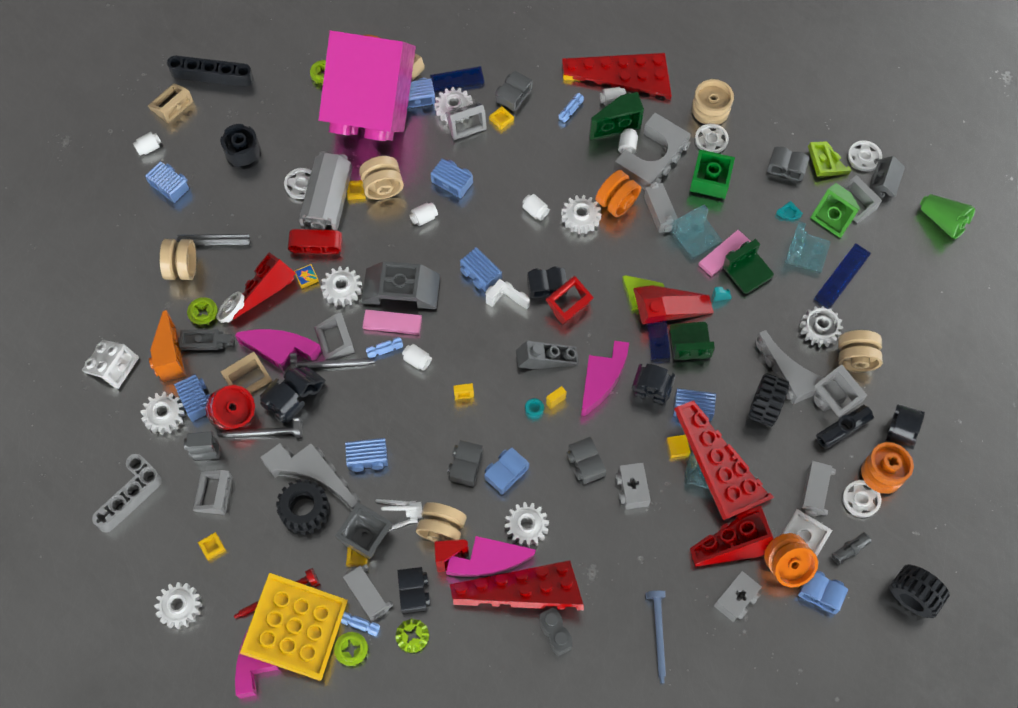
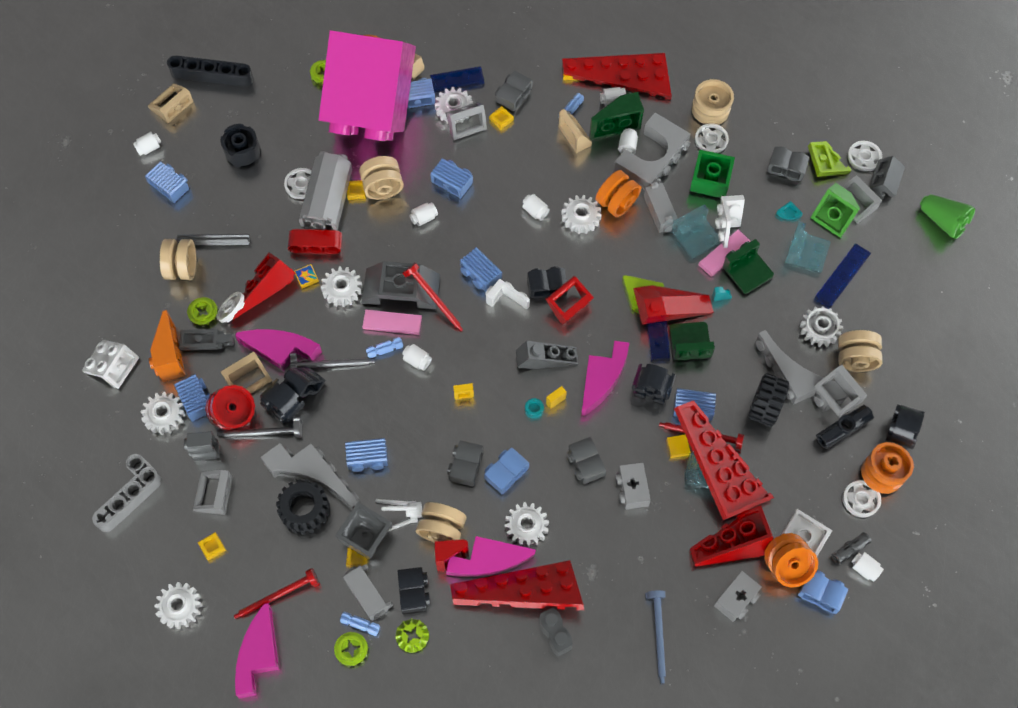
(294, 626): yellow plate -> none
(333, 321): light grey tile -> none
(412, 270): none -> red piece
(573, 131): none -> tan tile
(729, 439): none -> red piece
(730, 216): none -> white bracket
(816, 489): light grey brick -> none
(867, 566): none -> white brick
(919, 591): black tyre -> none

